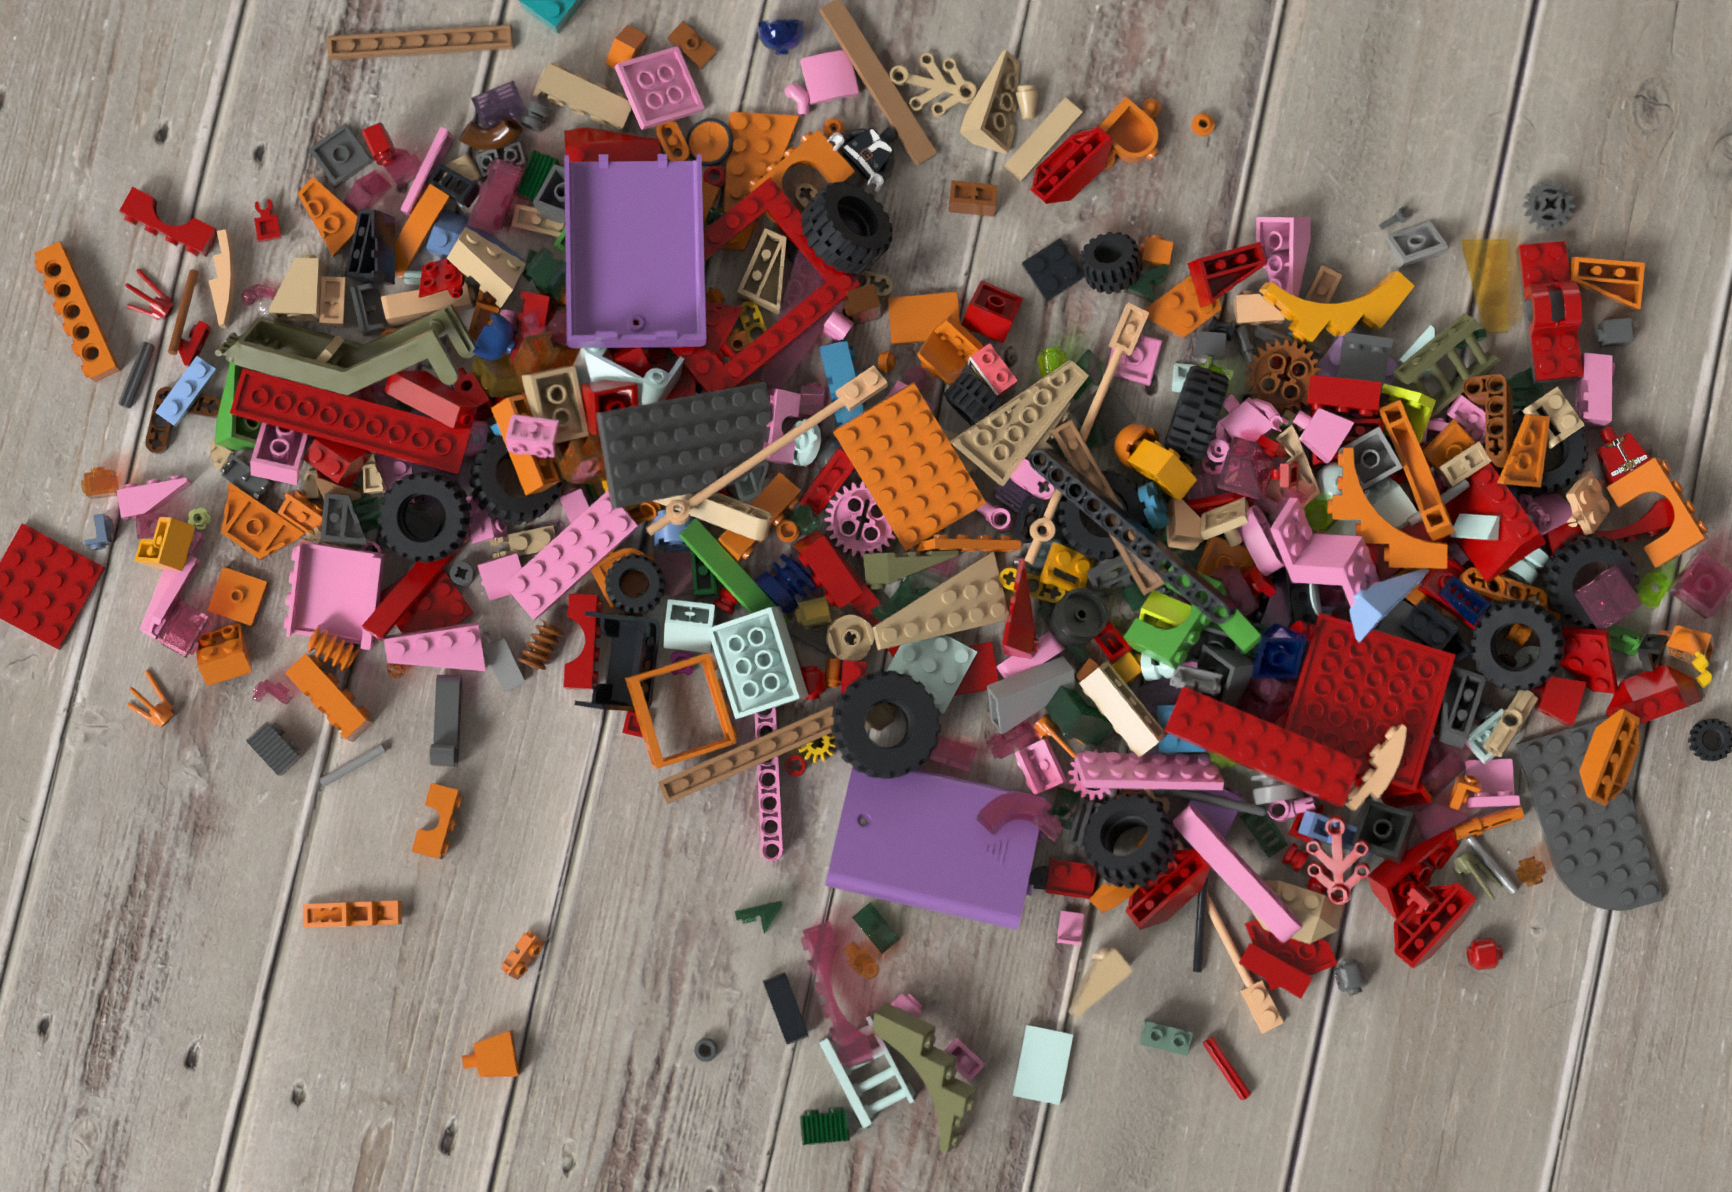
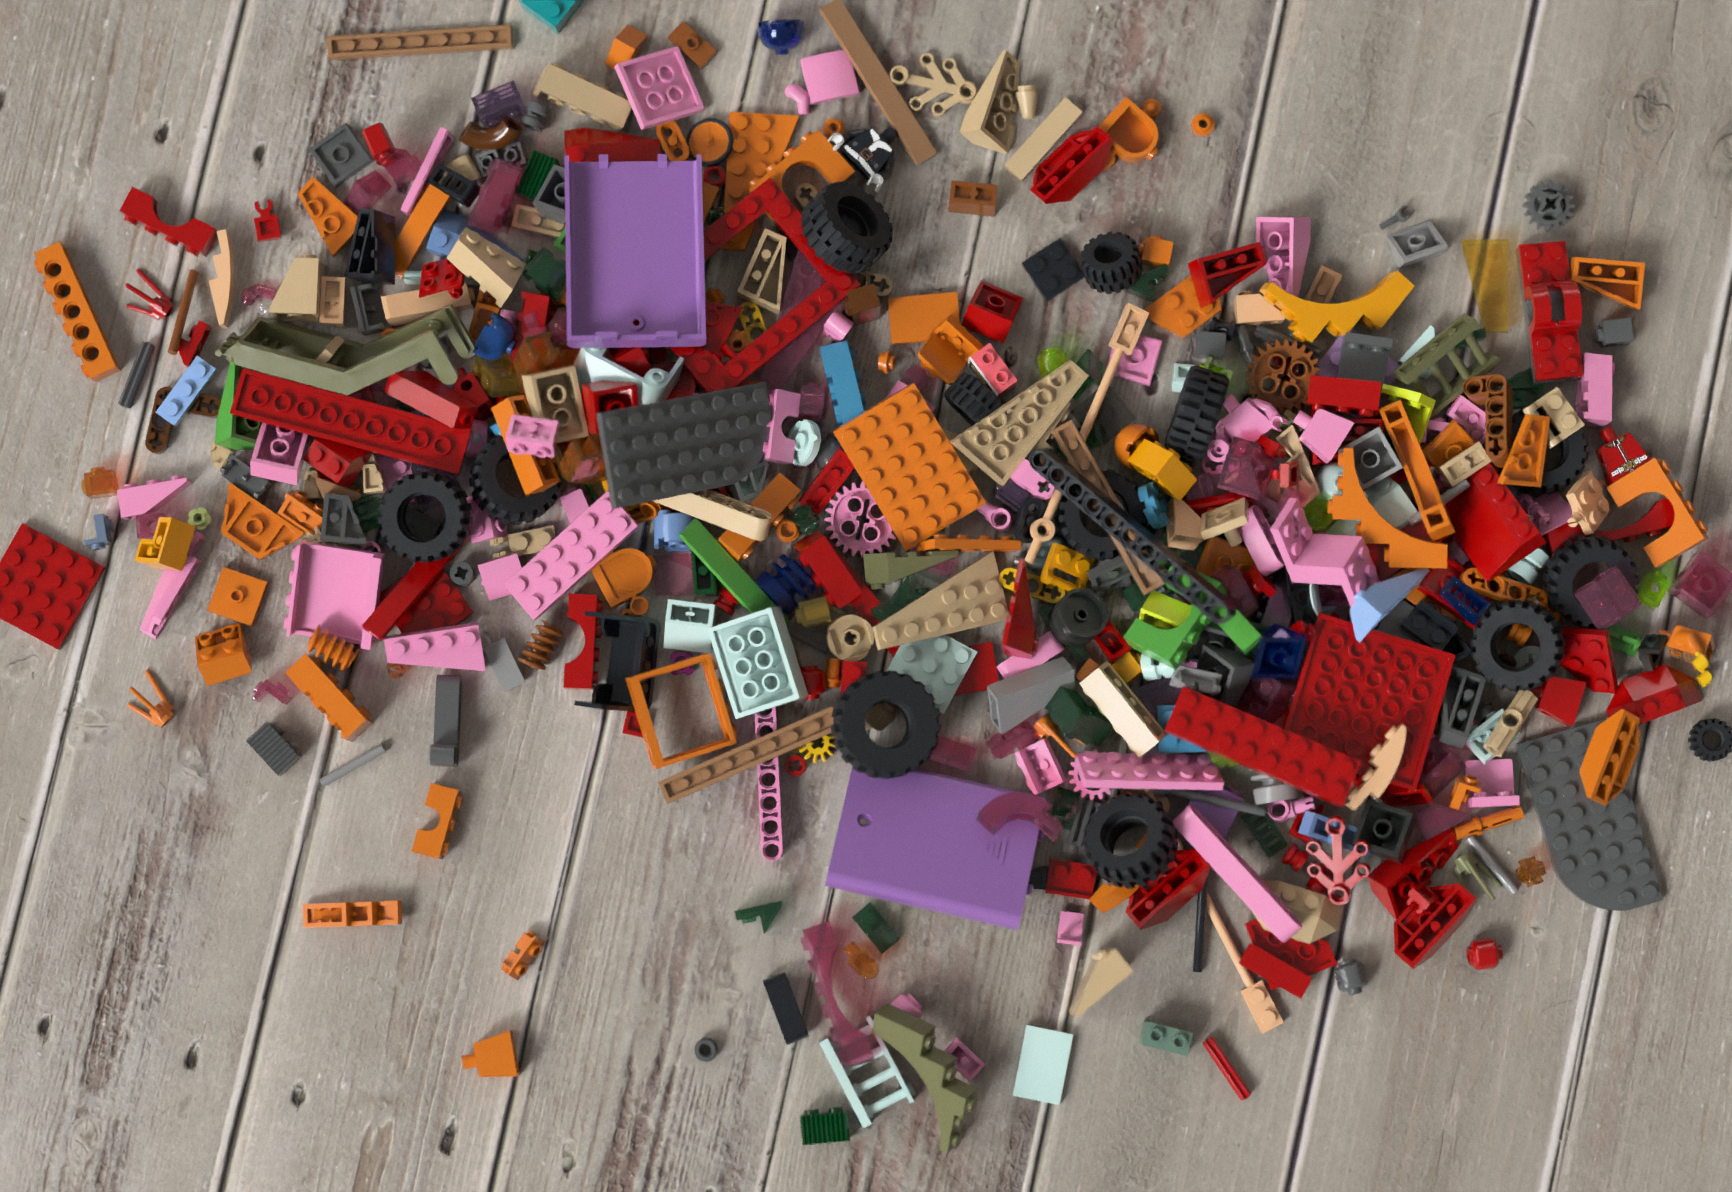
(184, 629): clear pink slope -> none
(621, 569): black tyre -> none
(849, 395): light nougat bar -> none
(1477, 527): light aqua slope -> none

